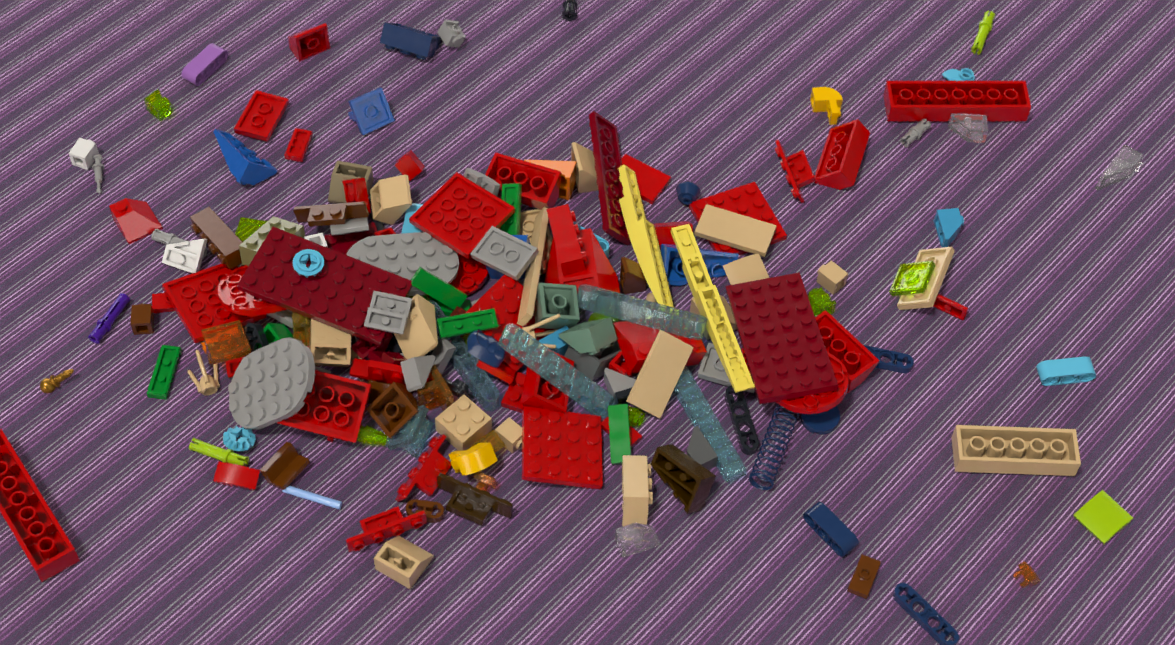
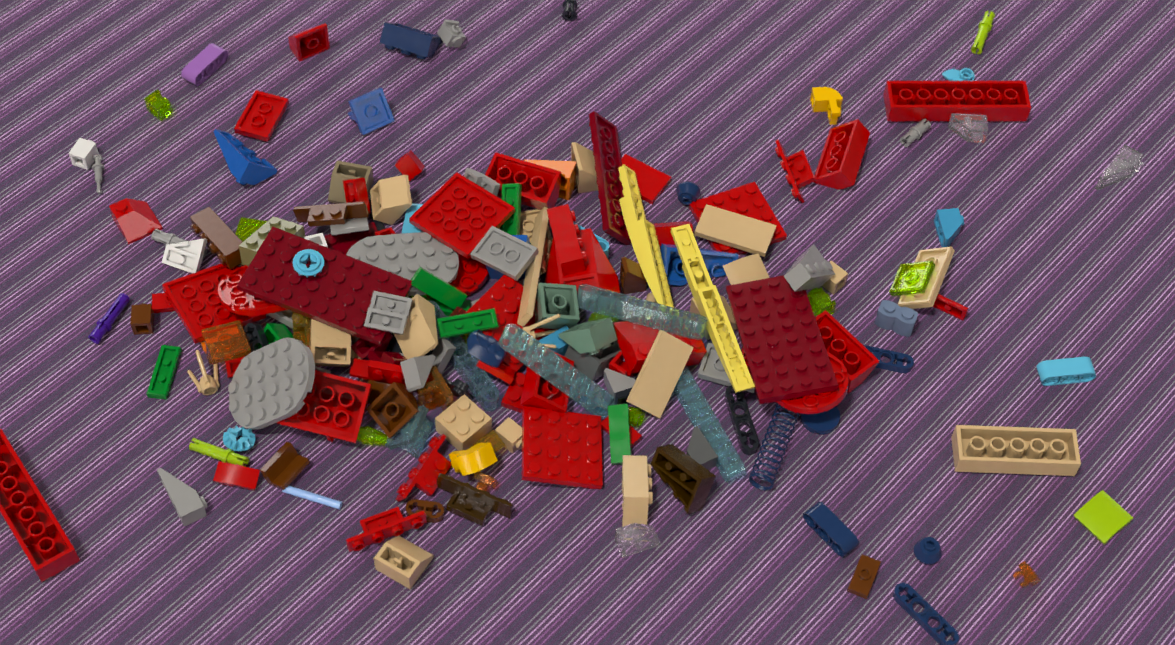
(48, 385): pearl gold bar -> none
(184, 498): none -> light grey slope
(298, 145): red plate -> none
(809, 270): none -> light grey wedge
(896, 318): none -> sand blue brick
(928, 550): none -> dark blue cone

